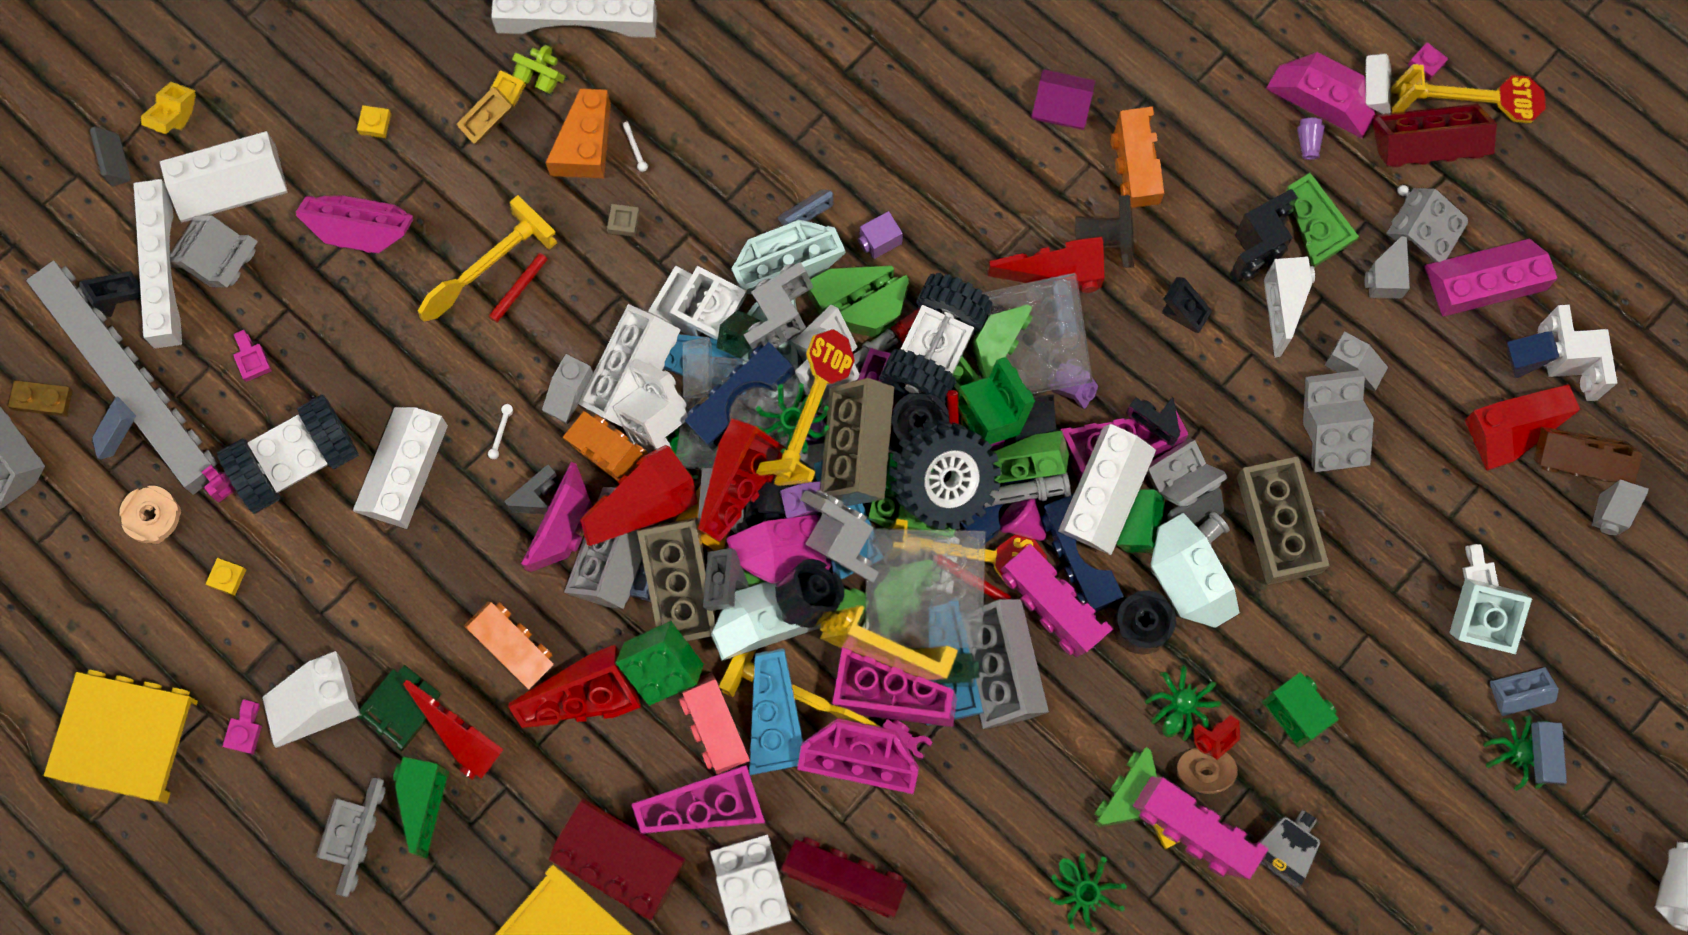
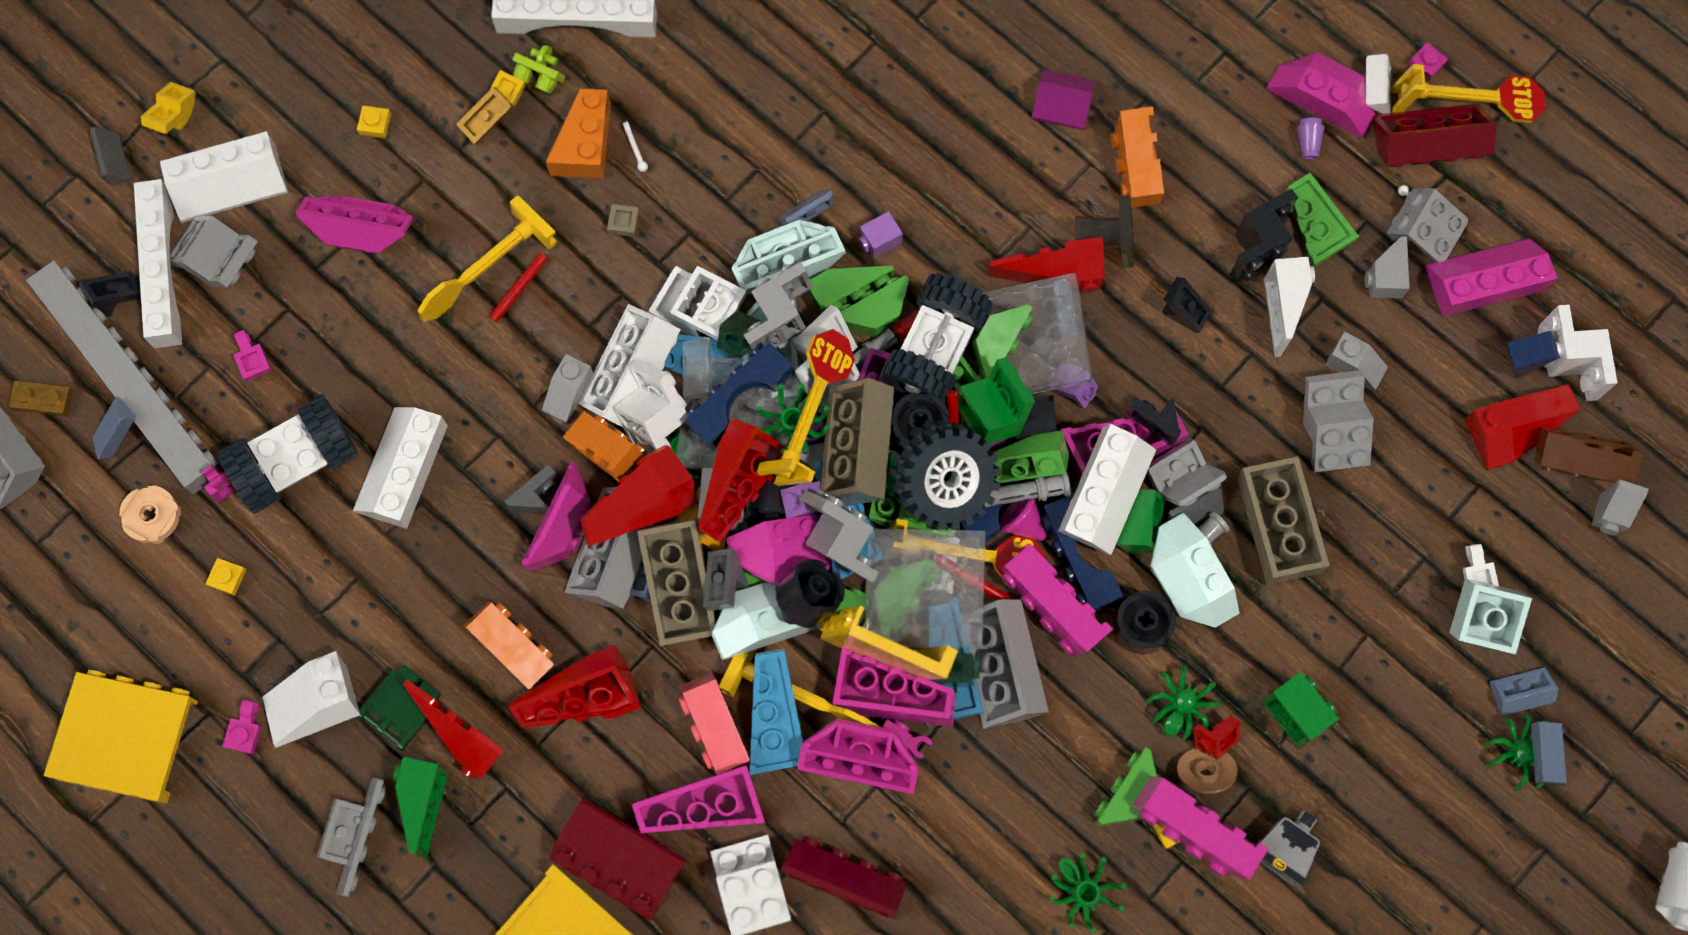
(507, 410): white hinge -> none
(660, 663): green brick -> none

